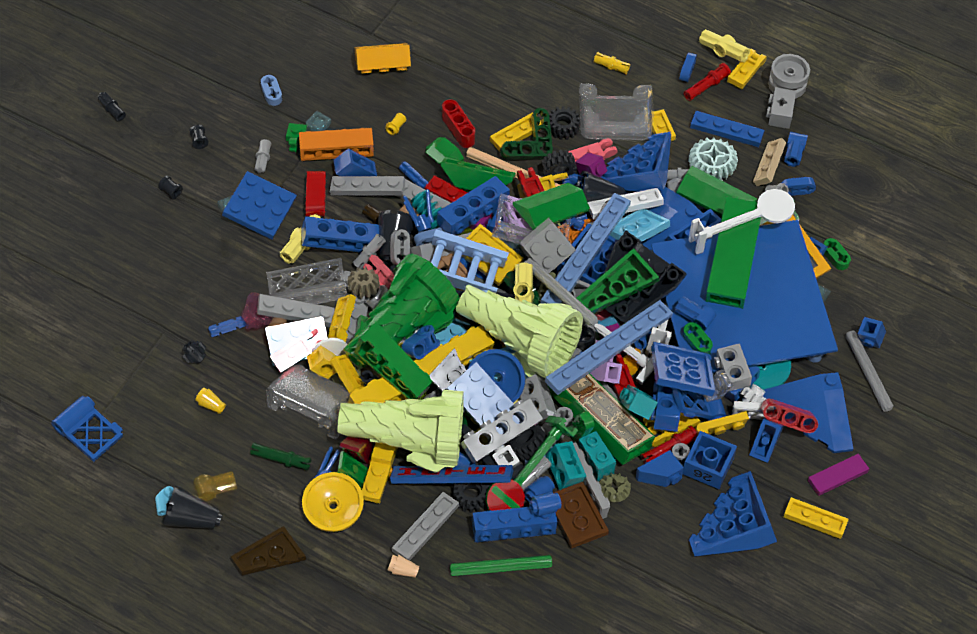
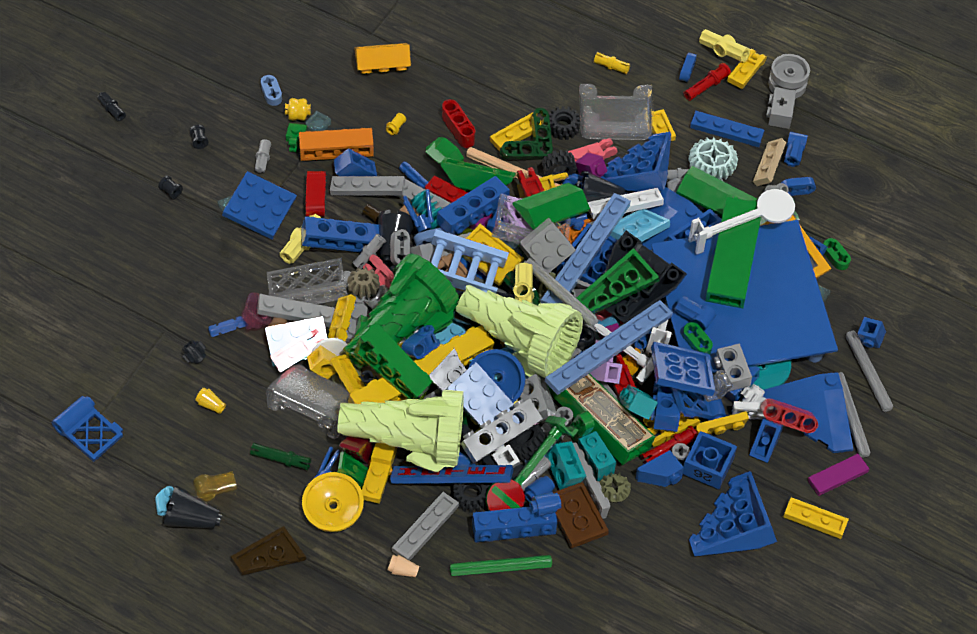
(297, 109): none -> yellow piece
(854, 422): none -> light grey axle

